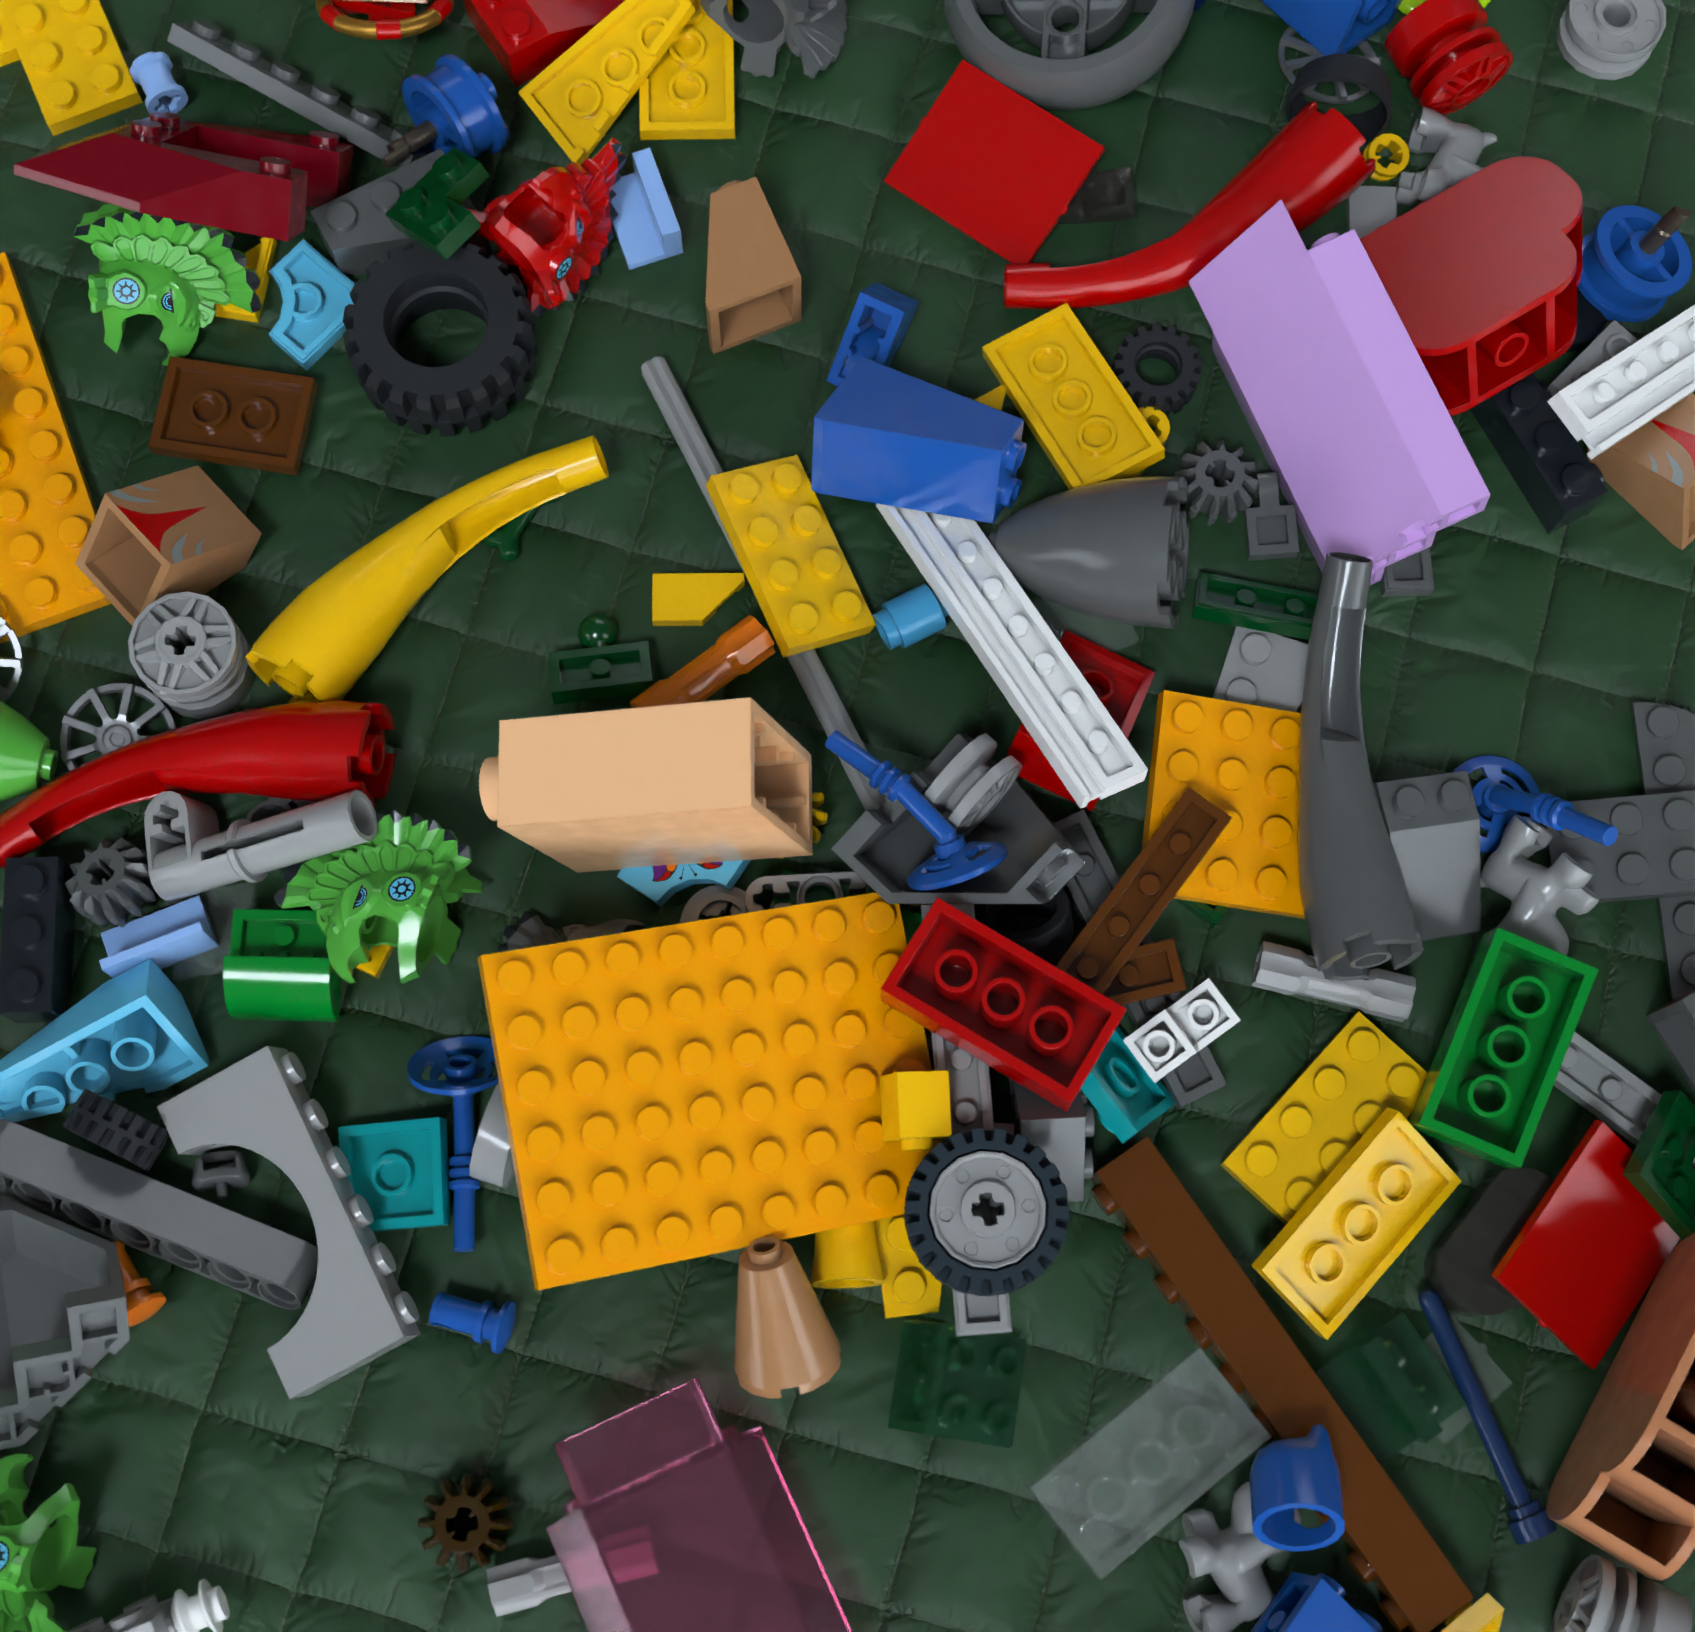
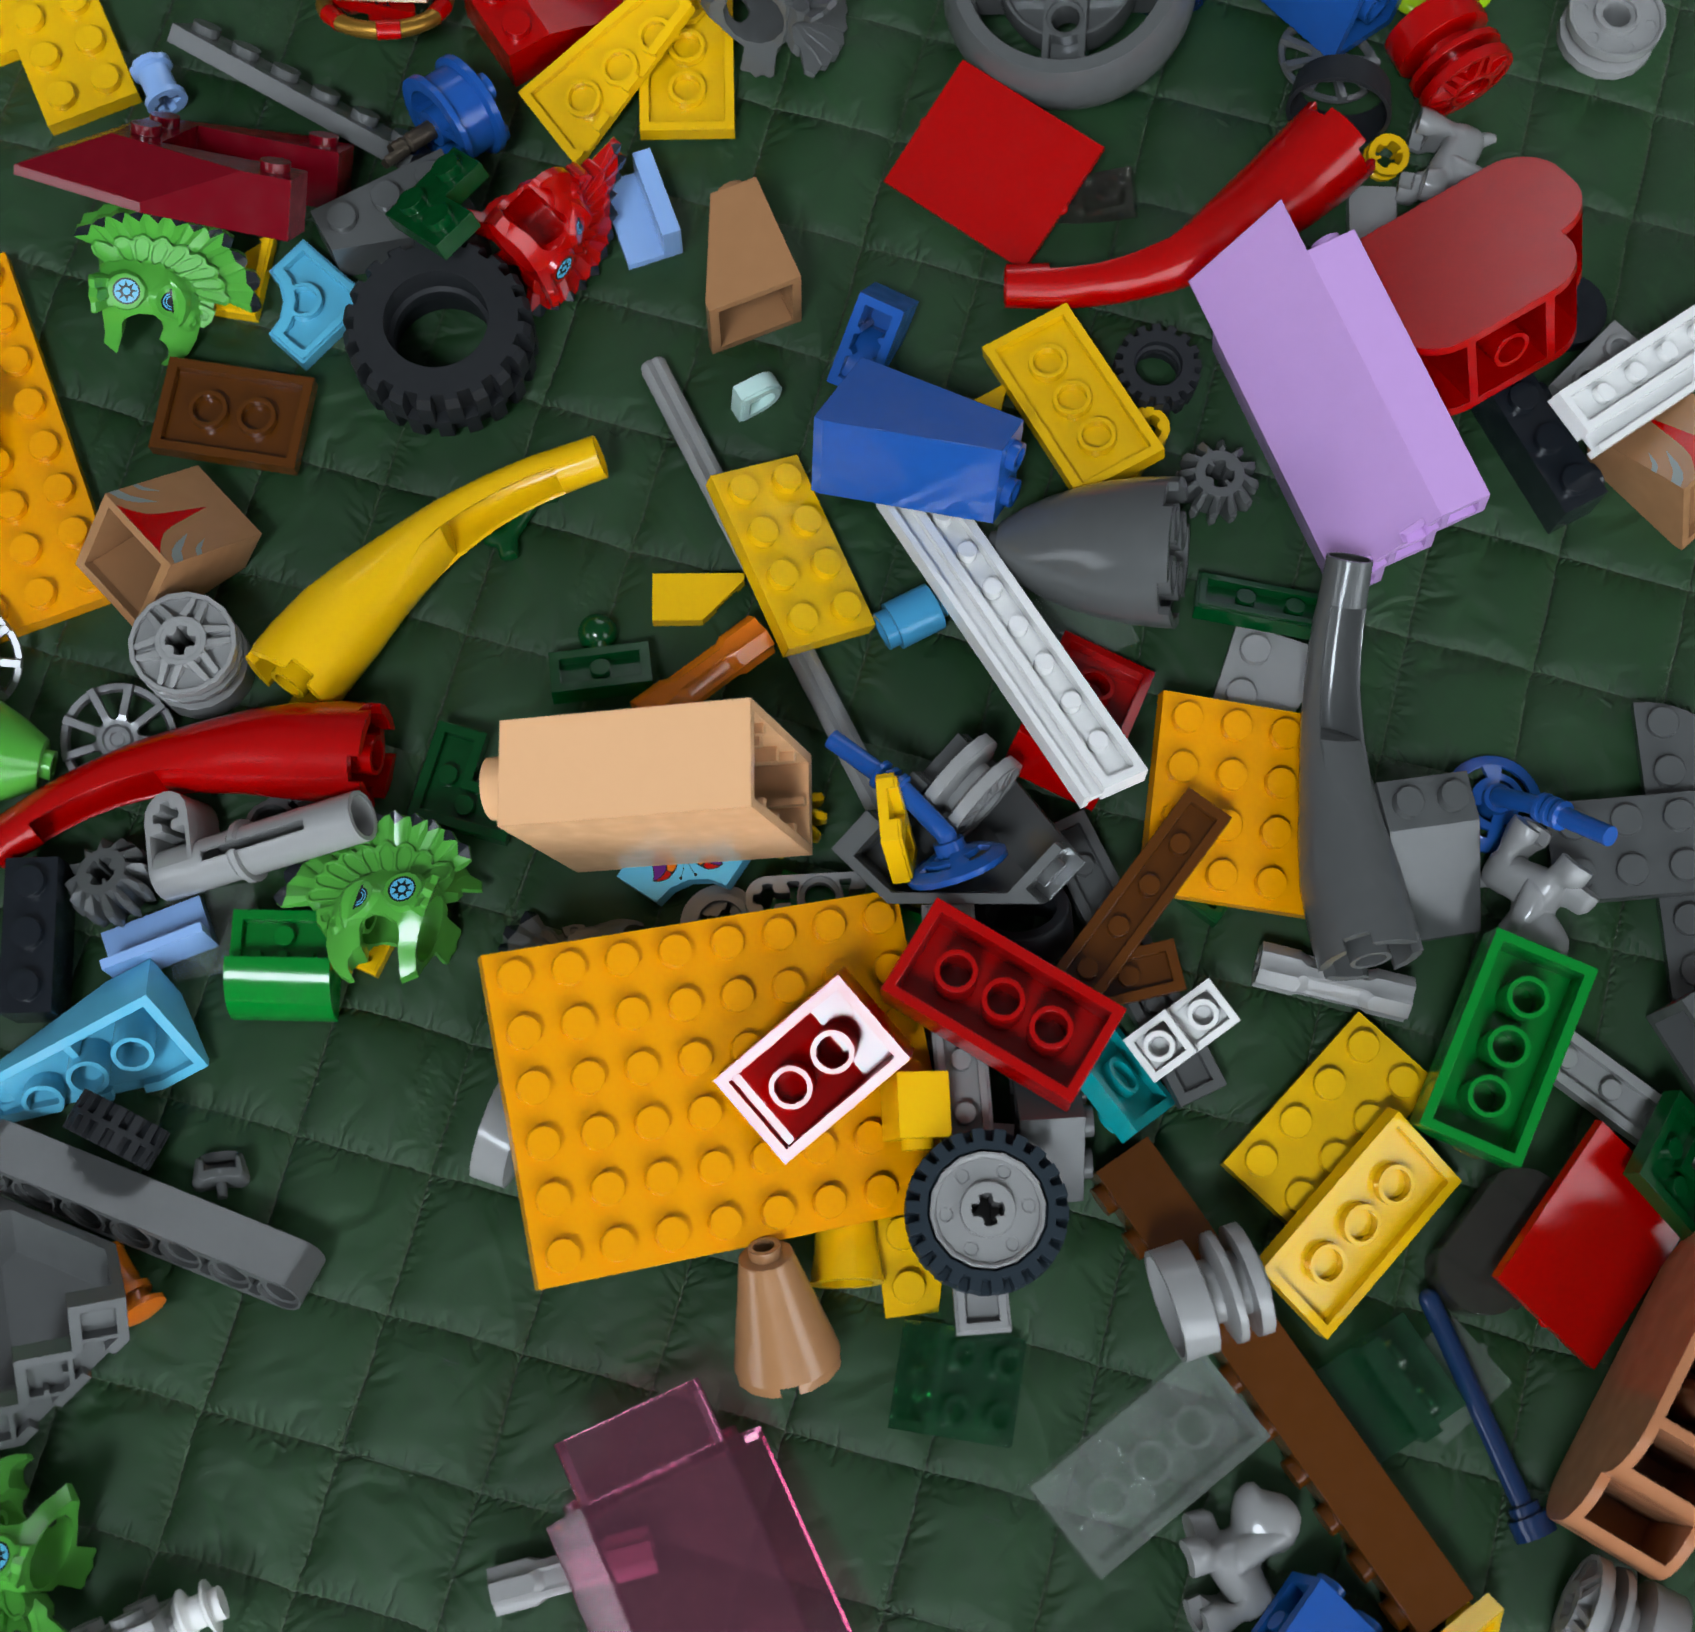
(355, 1297): light grey arch -> none
(400, 1171): teal plate -> none
(449, 785): none -> dark green plate
(455, 1506): dark brown gear -> none
(461, 1084): blue dish -> none
(476, 1319): blue pin -> none
(754, 395): none -> light aqua tile
(815, 1065): none -> slope
(895, 829): none -> yellow tile
(1219, 1288): none -> light grey wheel
(1270, 526): dark grey plate -> none
(1292, 1476): blue piece -> none
(1409, 576): dark grey tile -> none
(1634, 262): blue wheel -> none

